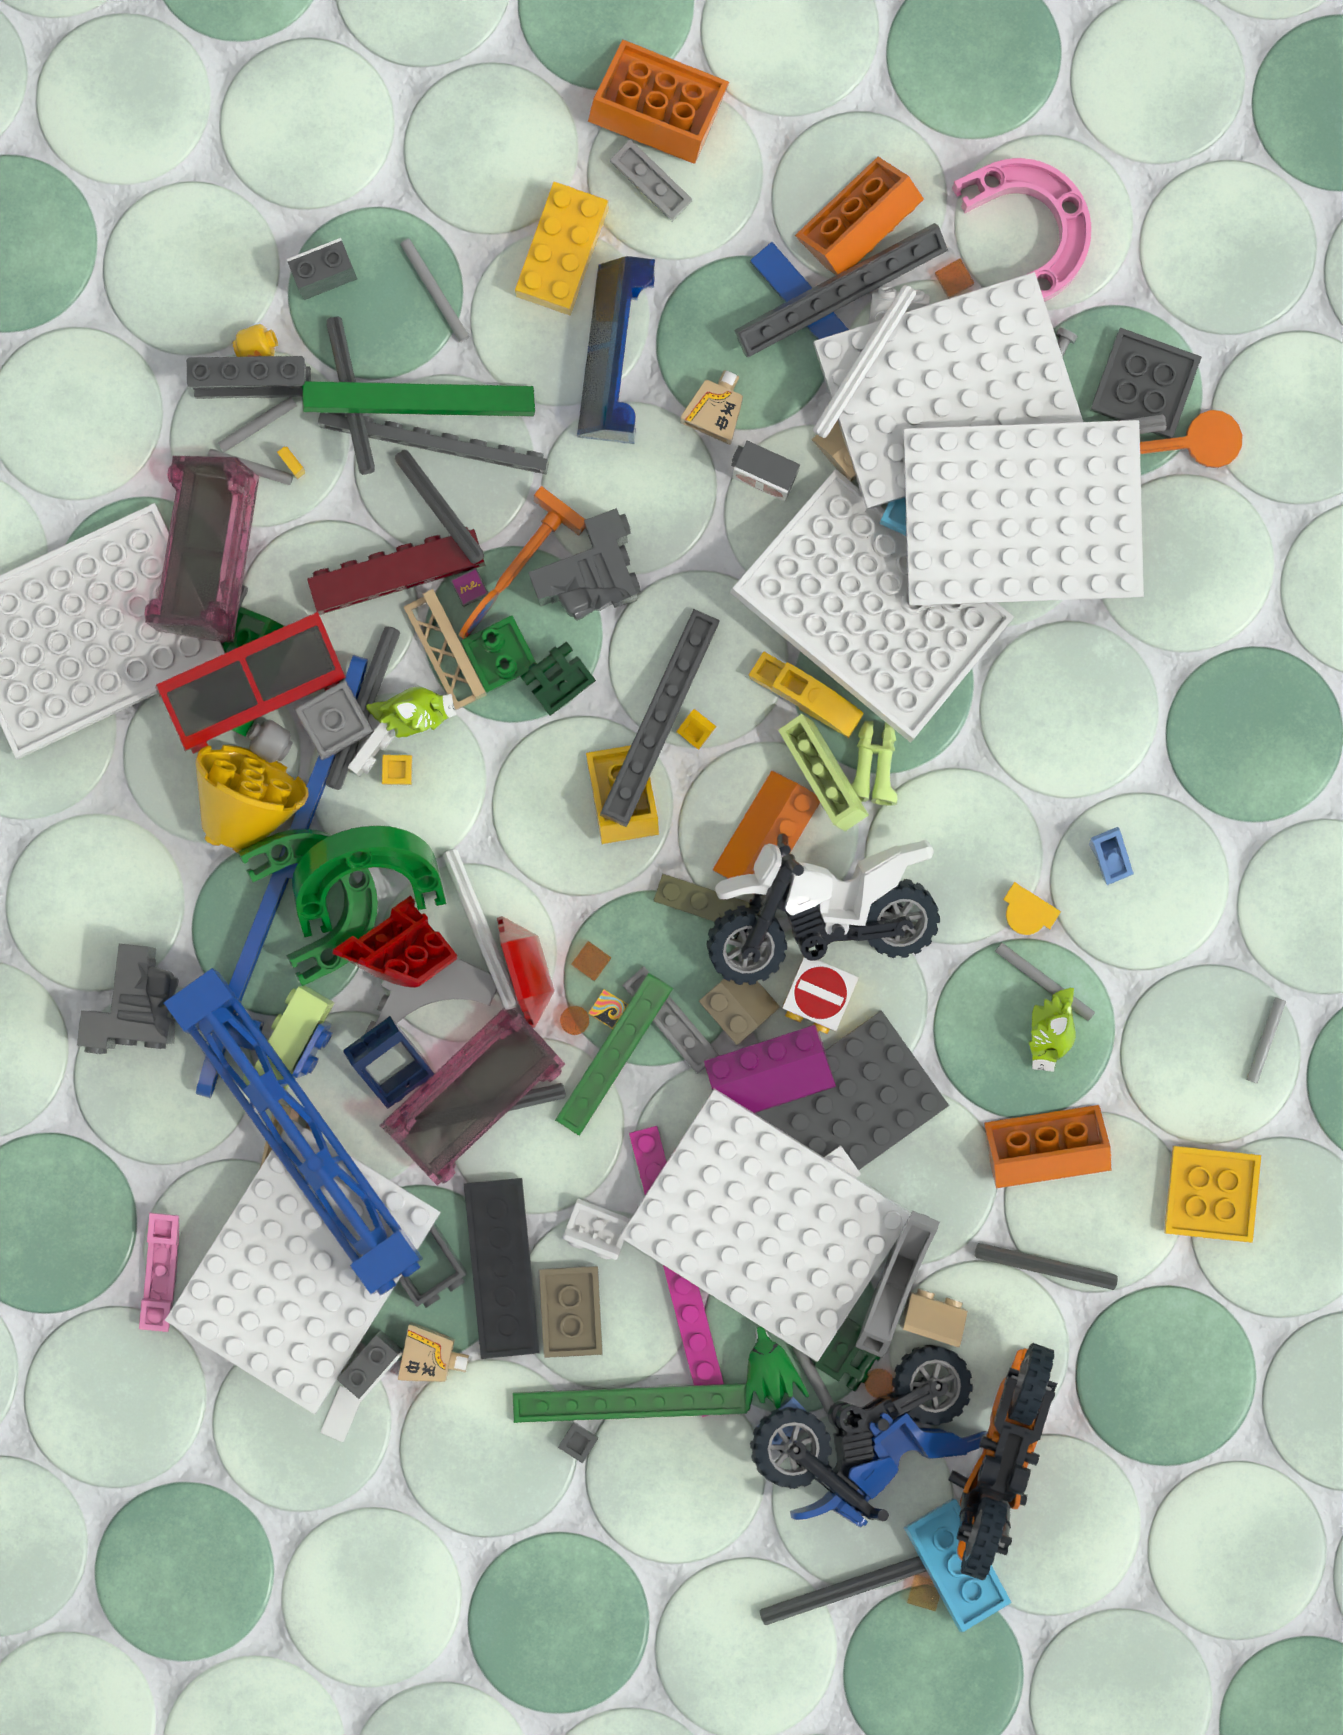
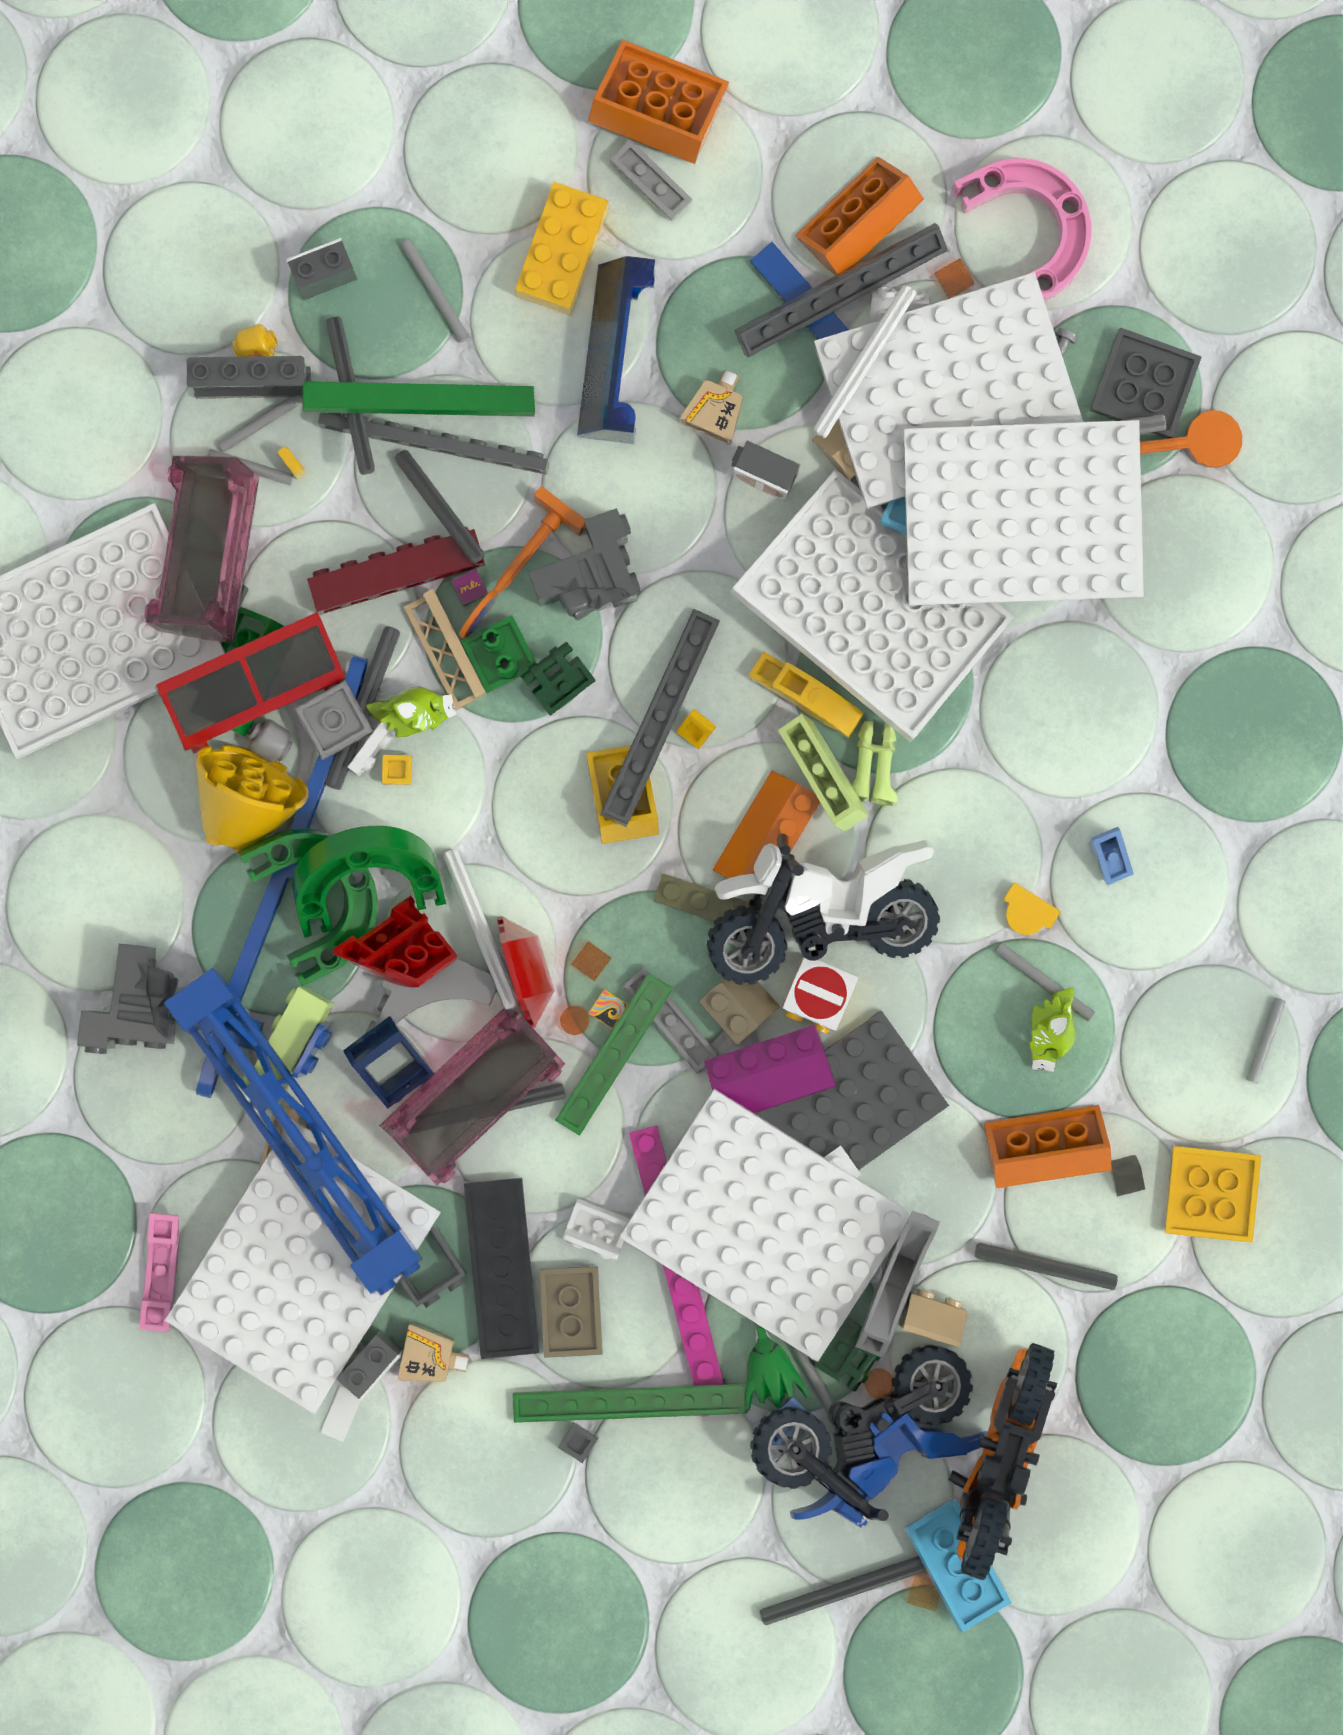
(1127, 1175): none -> clear smoke slope

